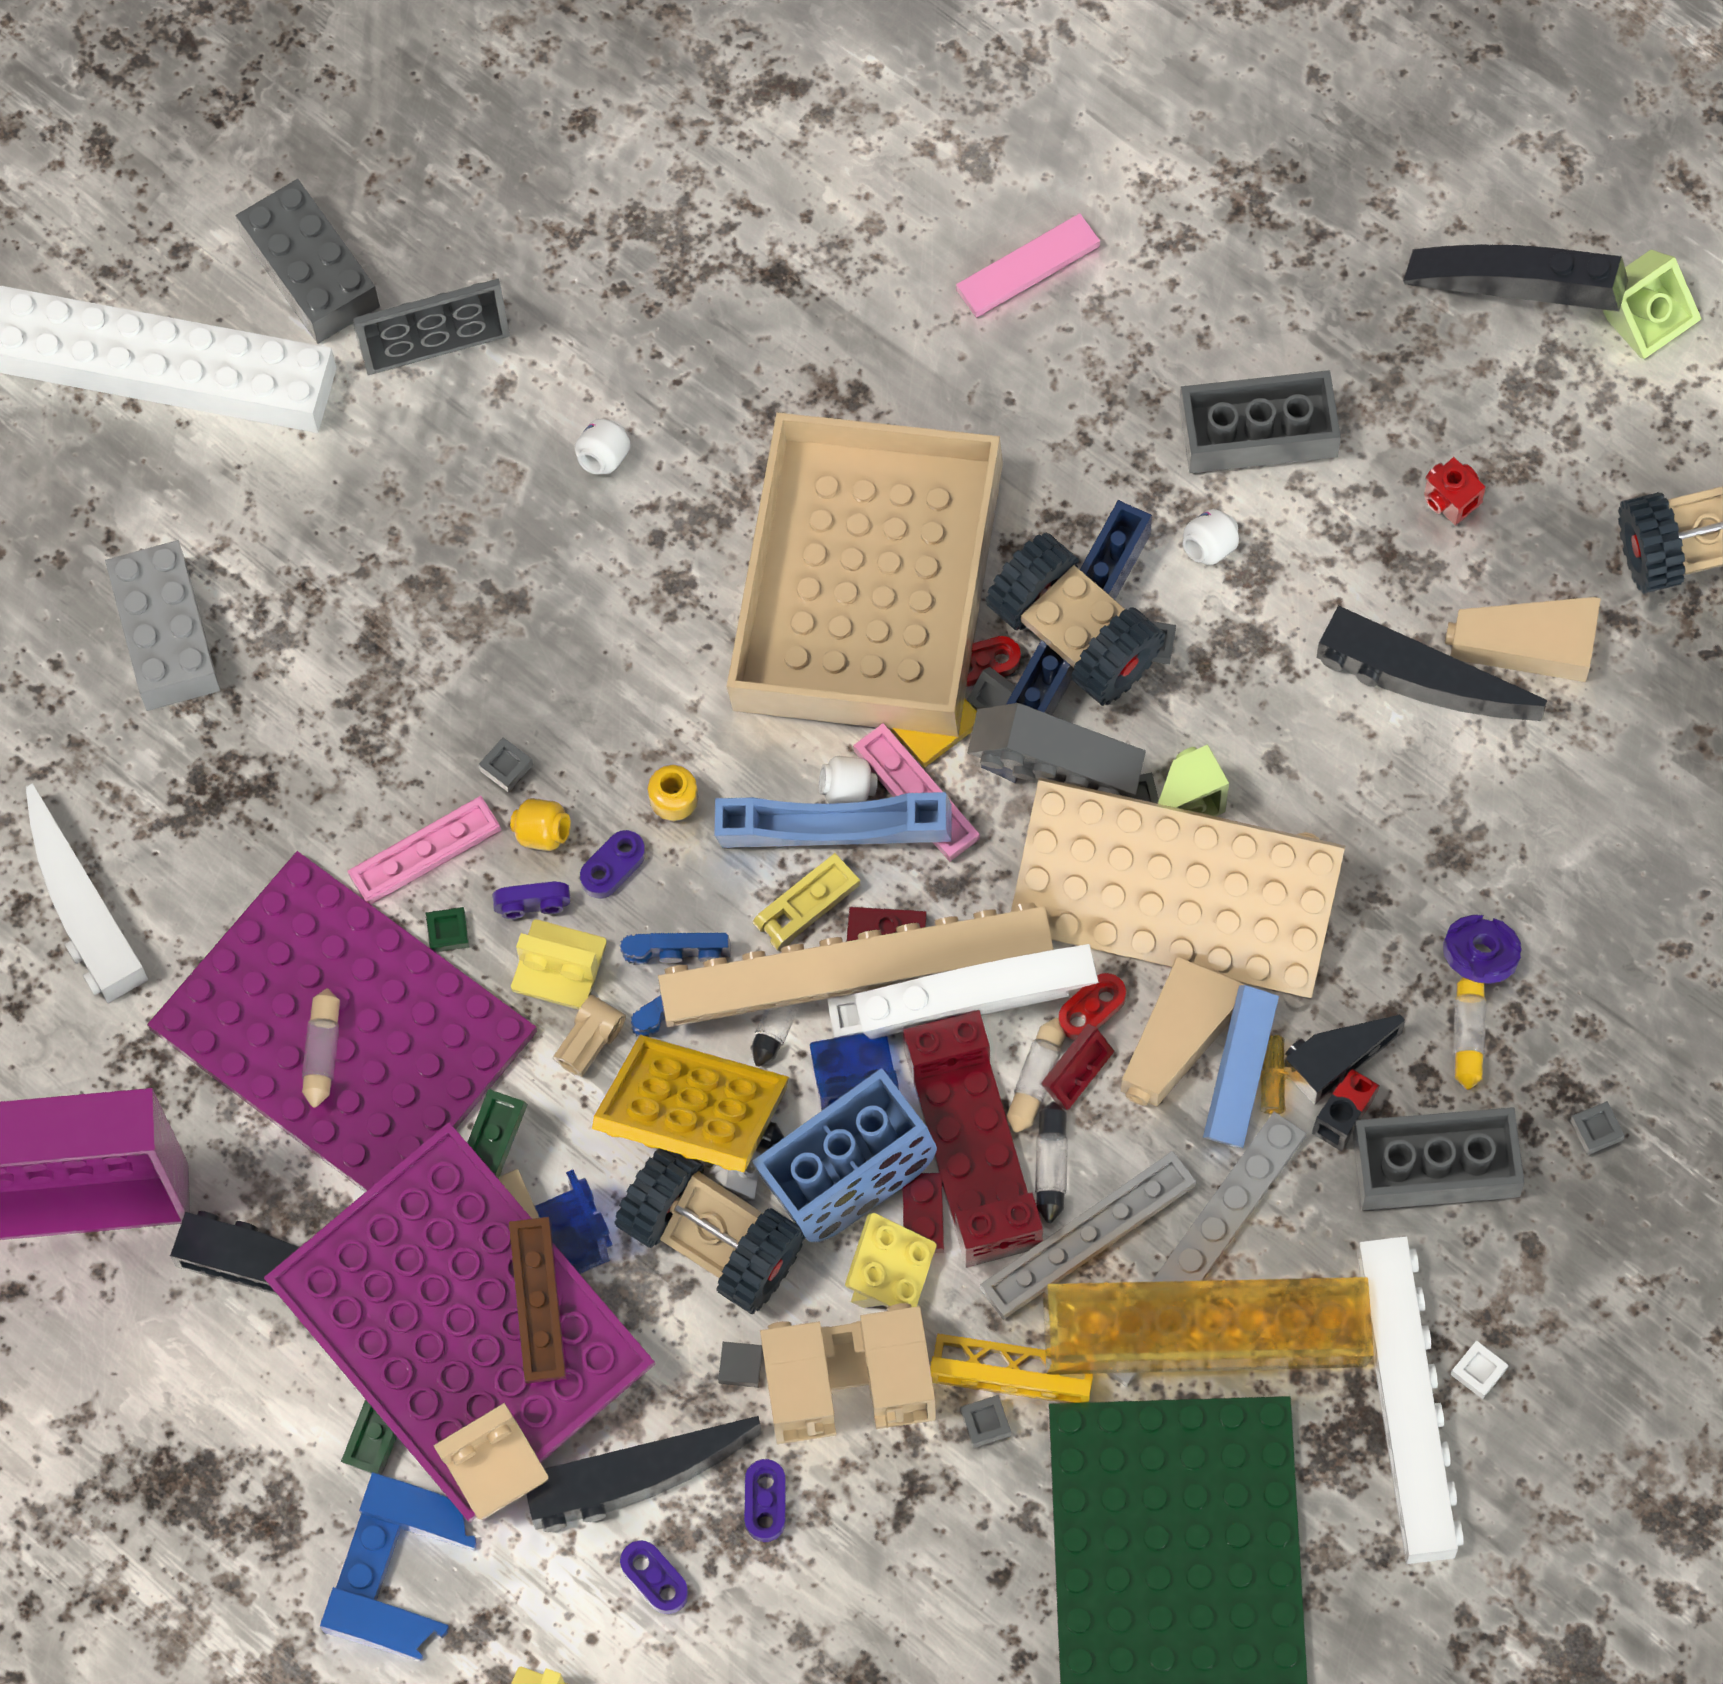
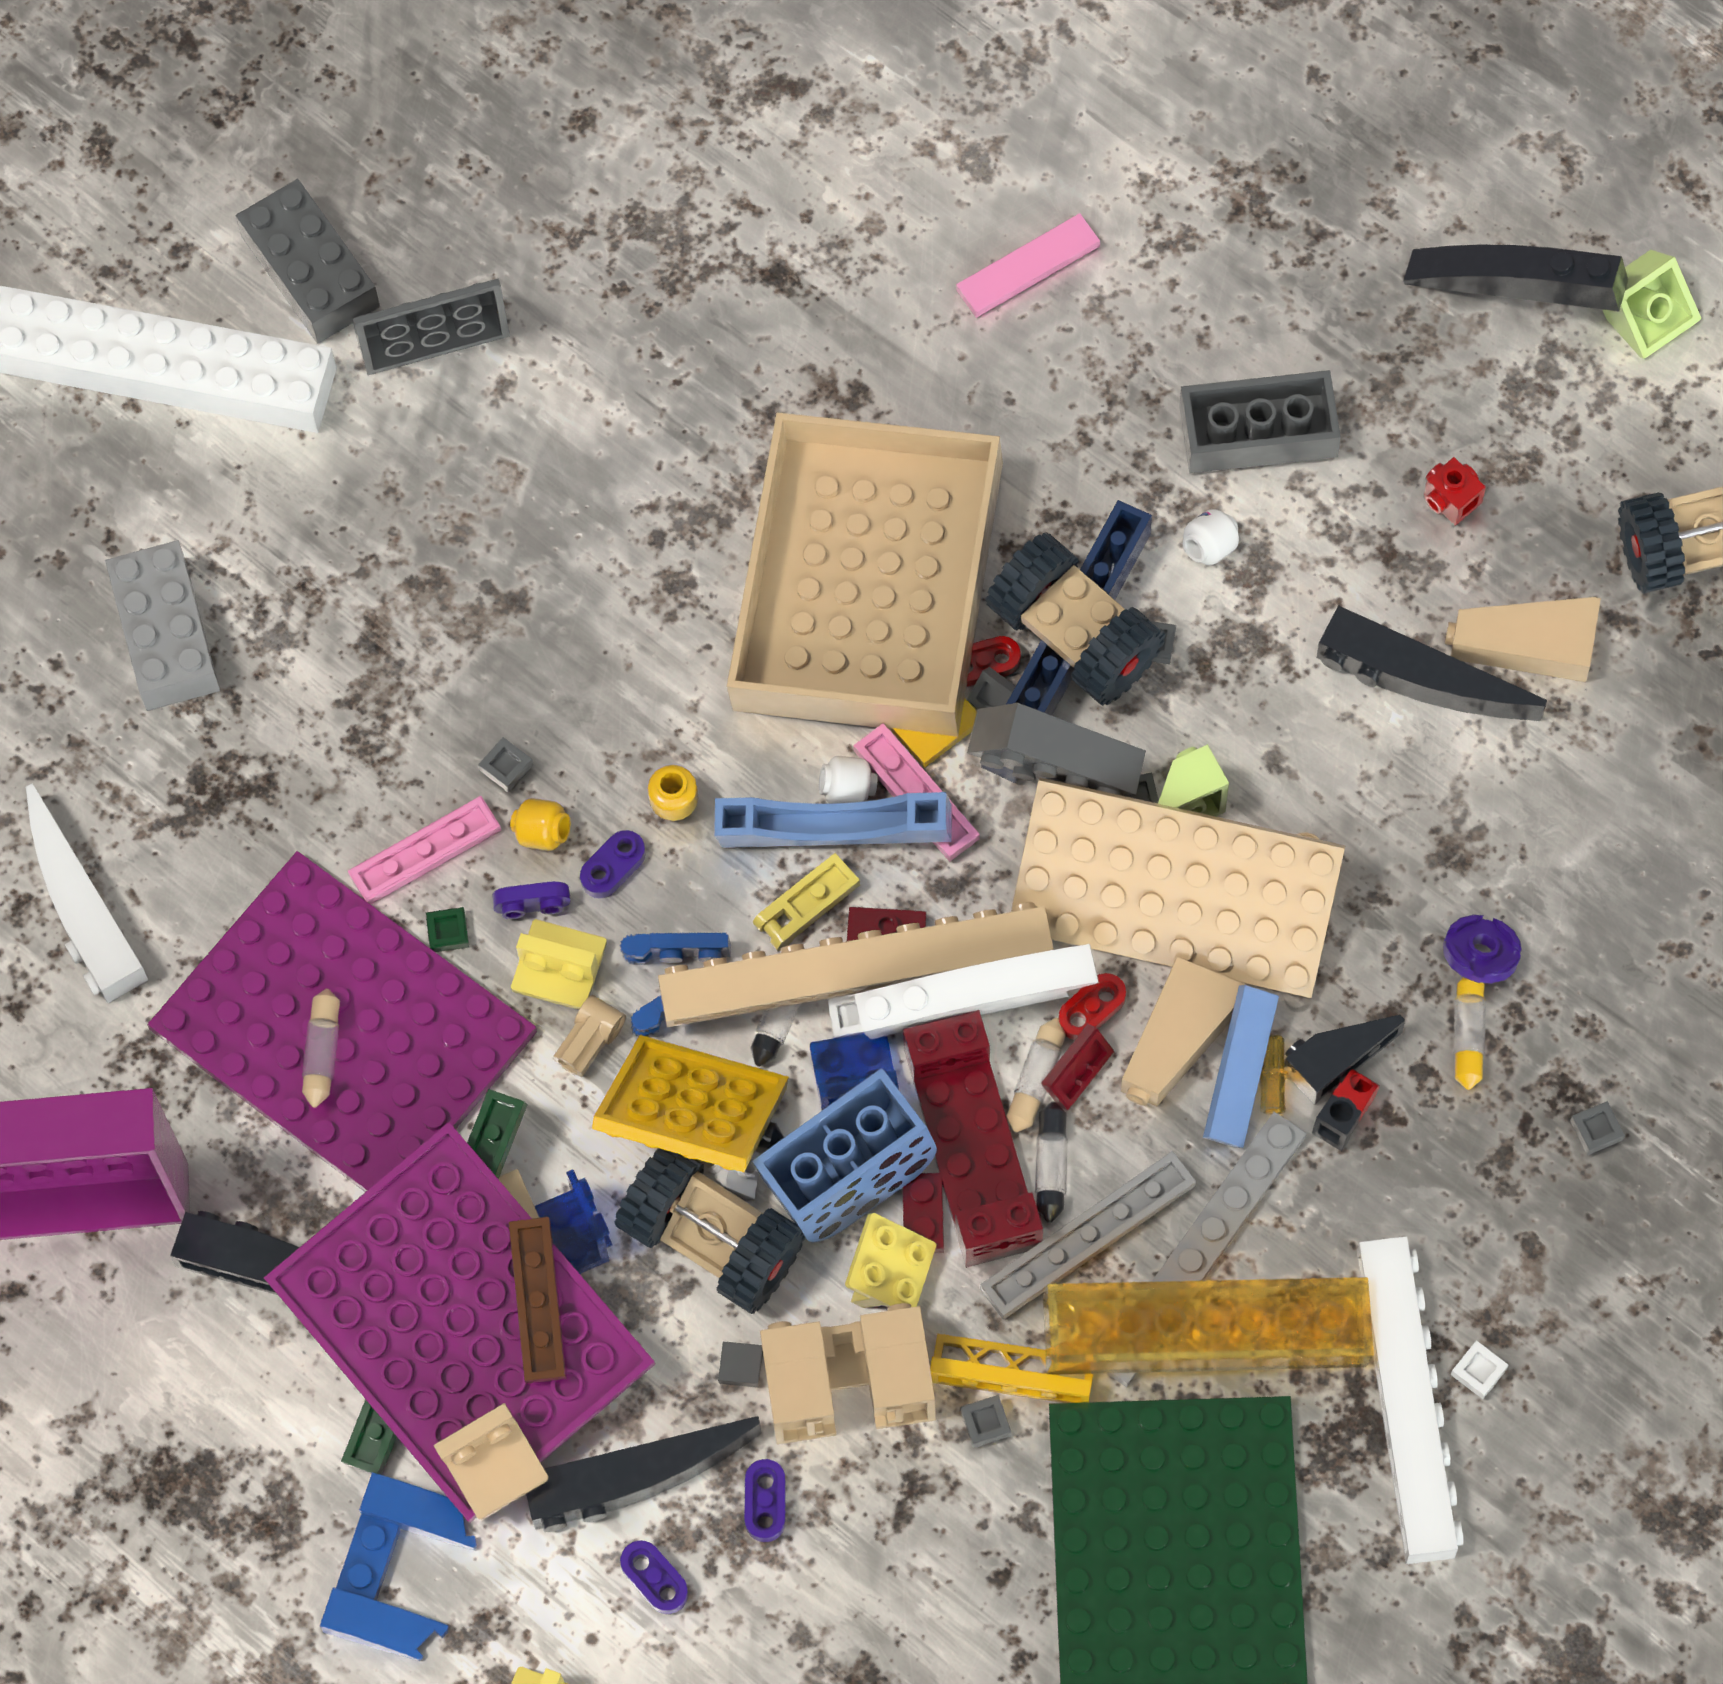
(602, 446): white head -> none
(1438, 1158): dark grey brick -> none

